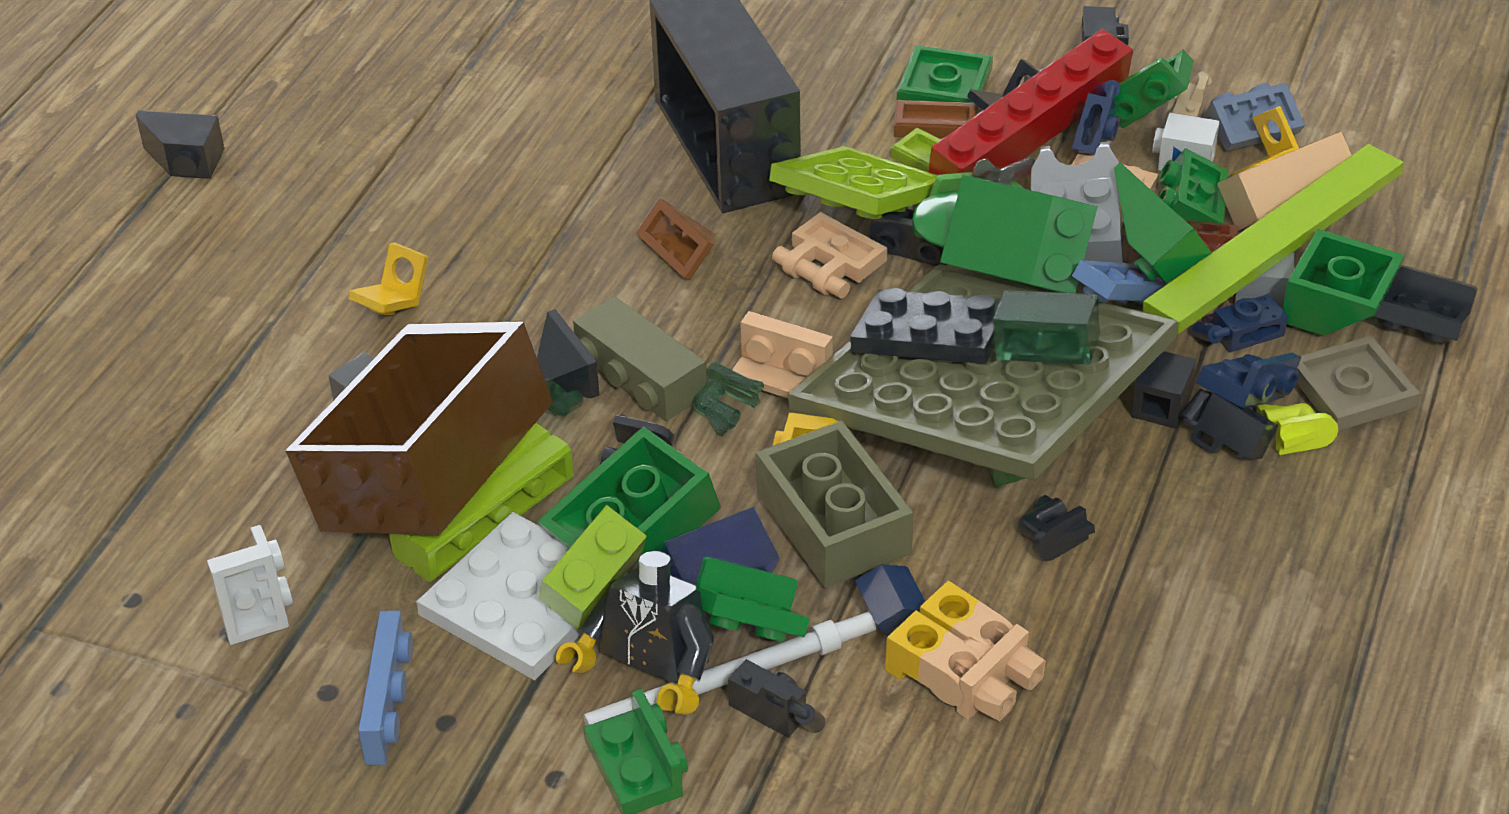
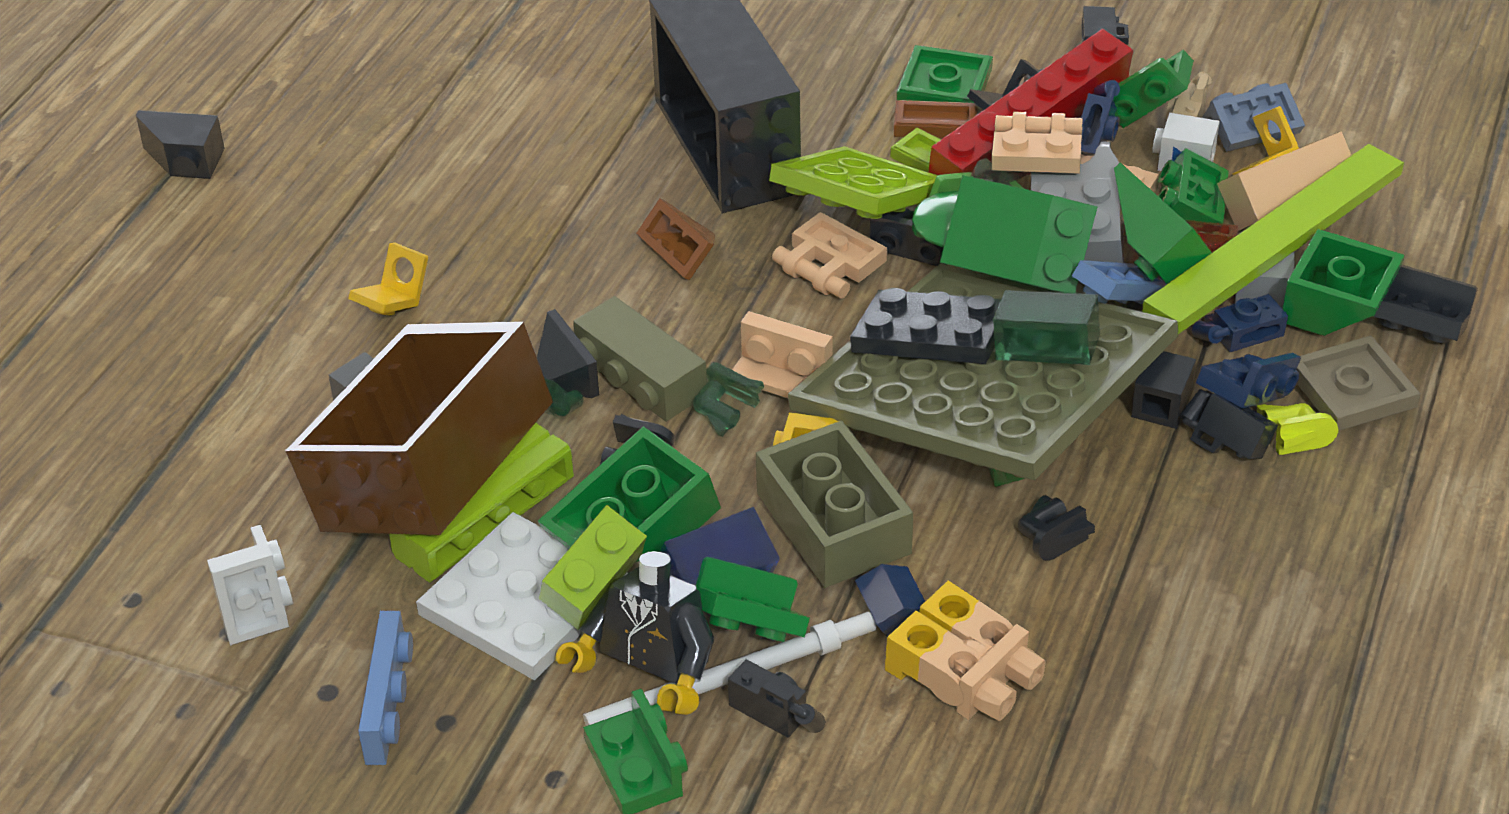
(1037, 143): none -> light nougat plate

